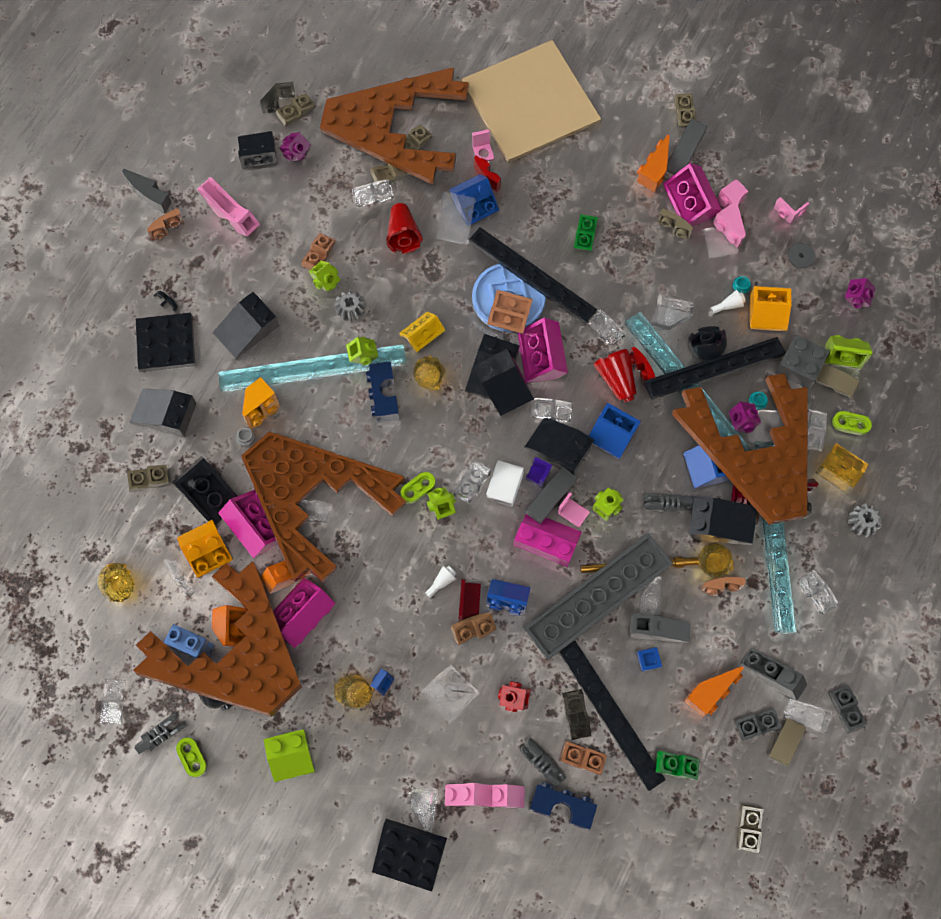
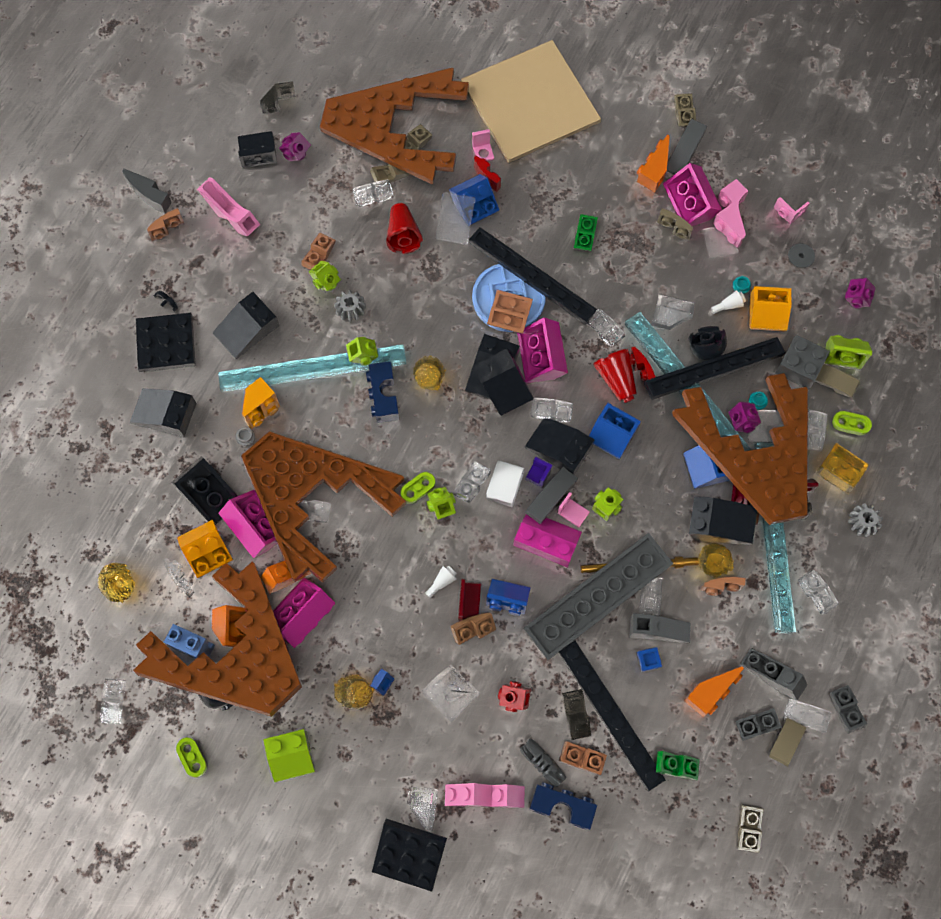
(148, 478): dark tan slope -> none
(159, 734): dark grey hinge -> none
(296, 110): dark tan slope -> none
(423, 331): yellow panel -> none
(667, 502): dark grey hinge -> none

